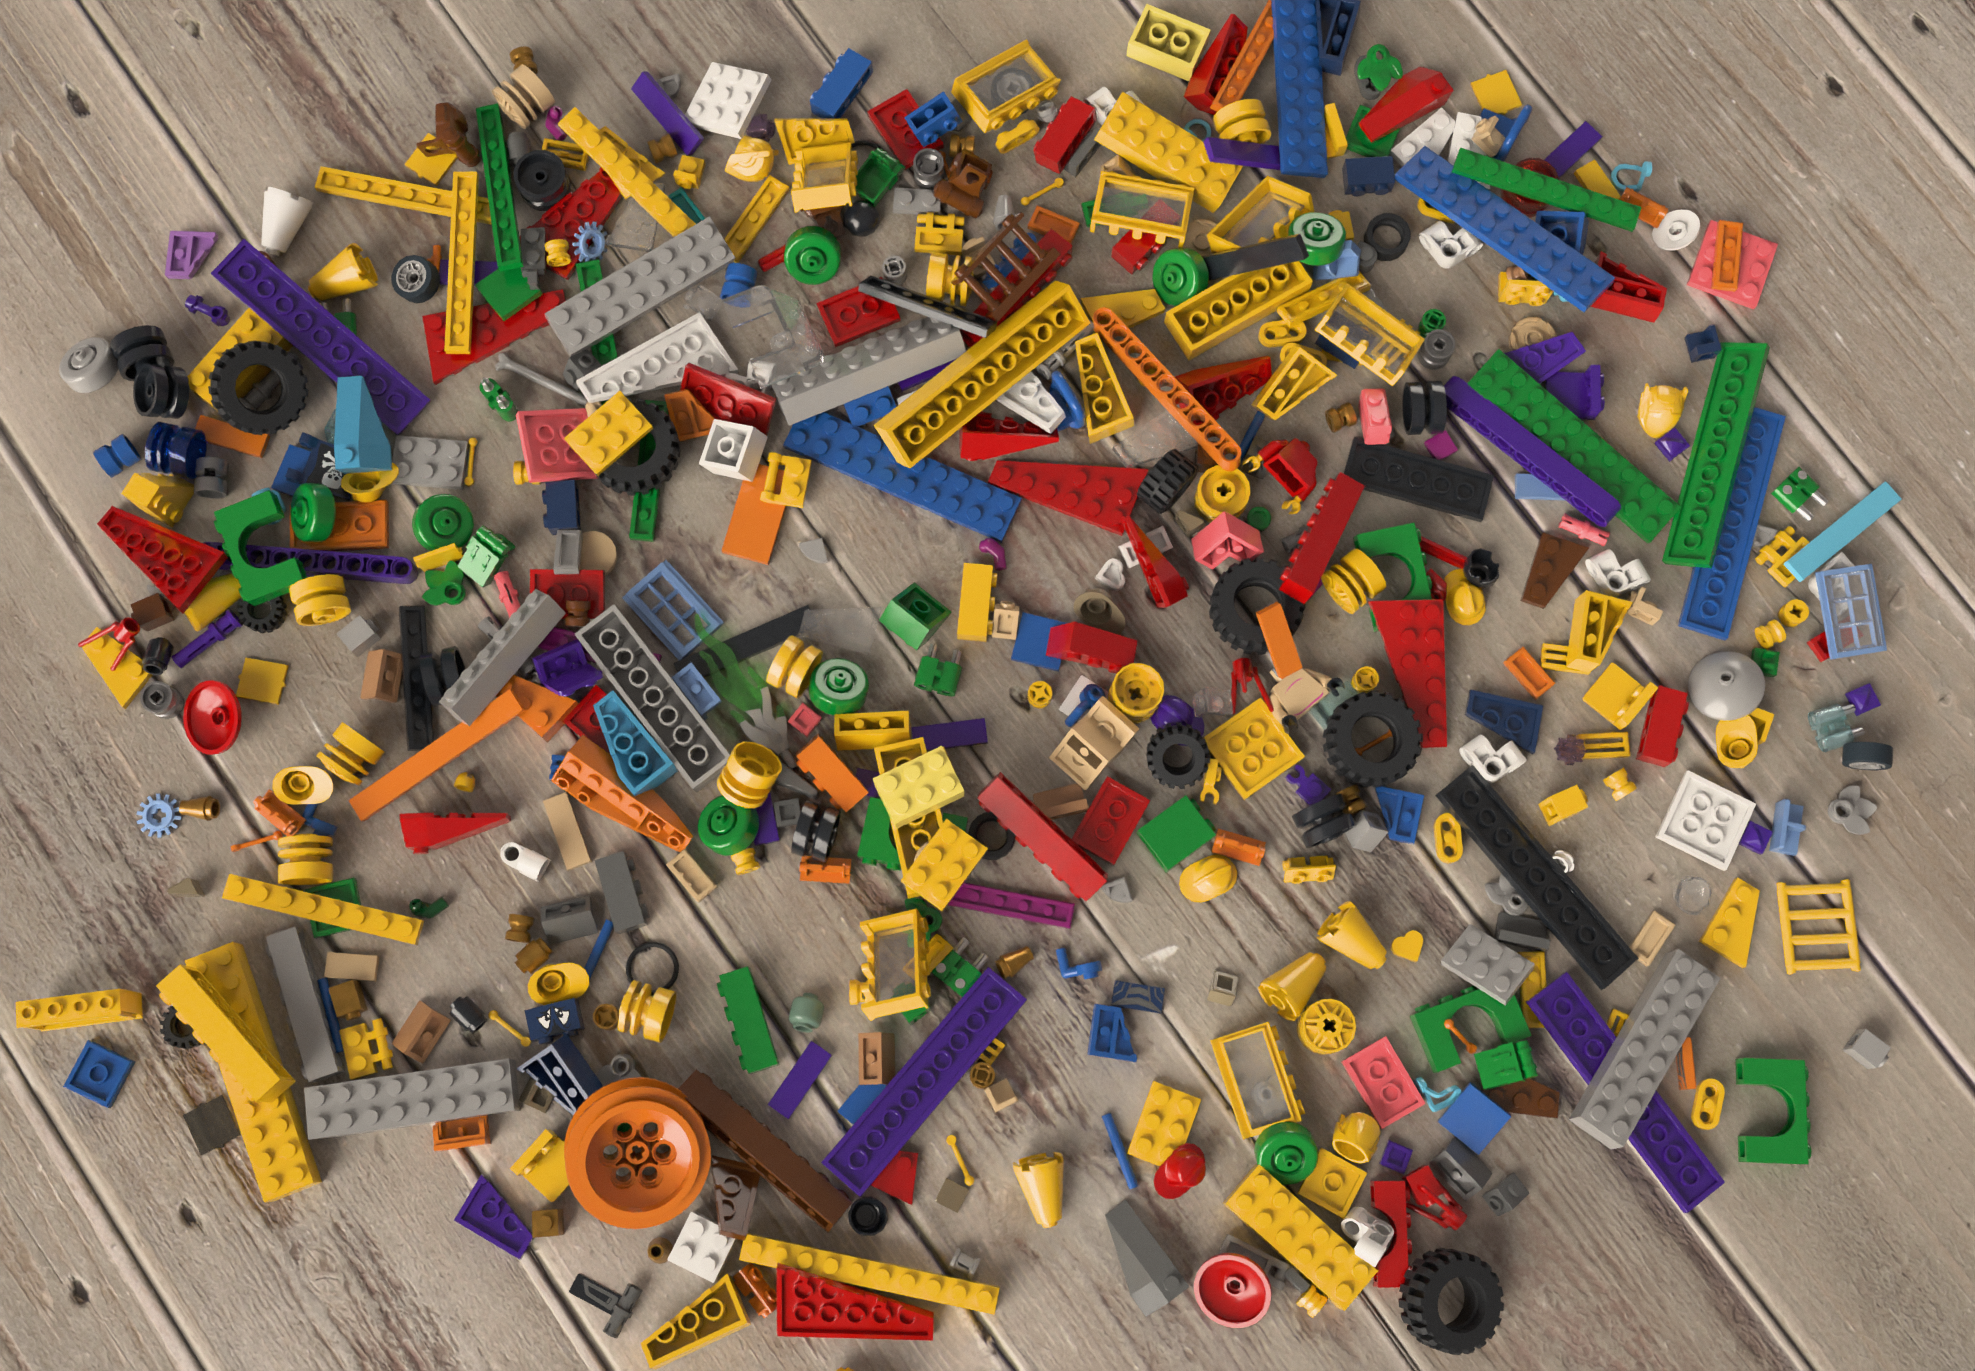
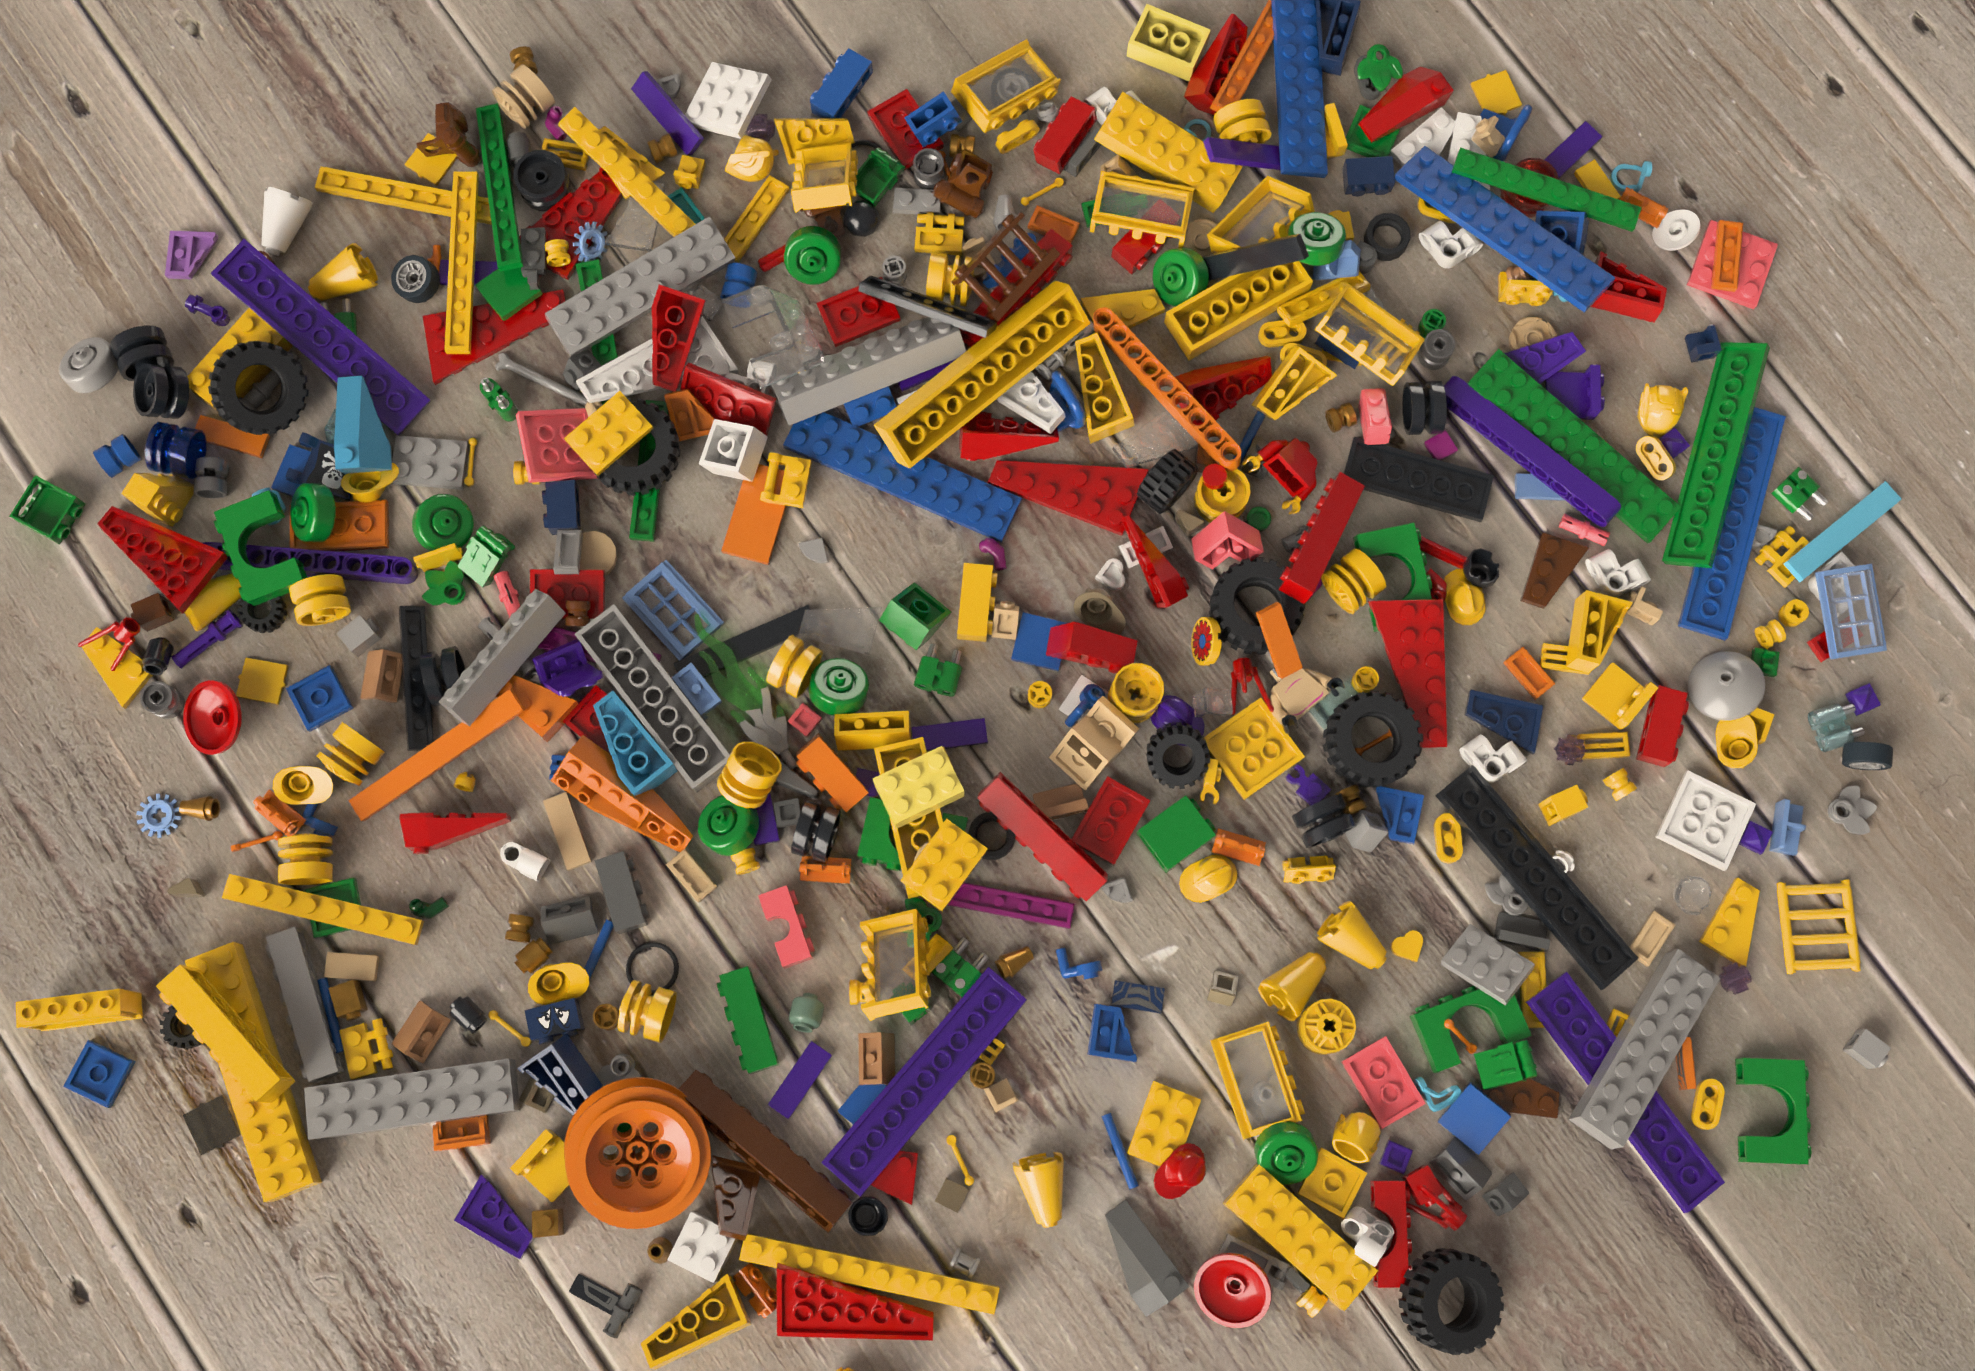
(49, 511): none -> green piece
(319, 698): none -> blue tile
(673, 333): none -> red wedge
(781, 905): none -> coral arch
(1205, 641): none -> tile
(1214, 476): none -> red tile
(1654, 459): none -> yellow plate
(1735, 978): none -> gear

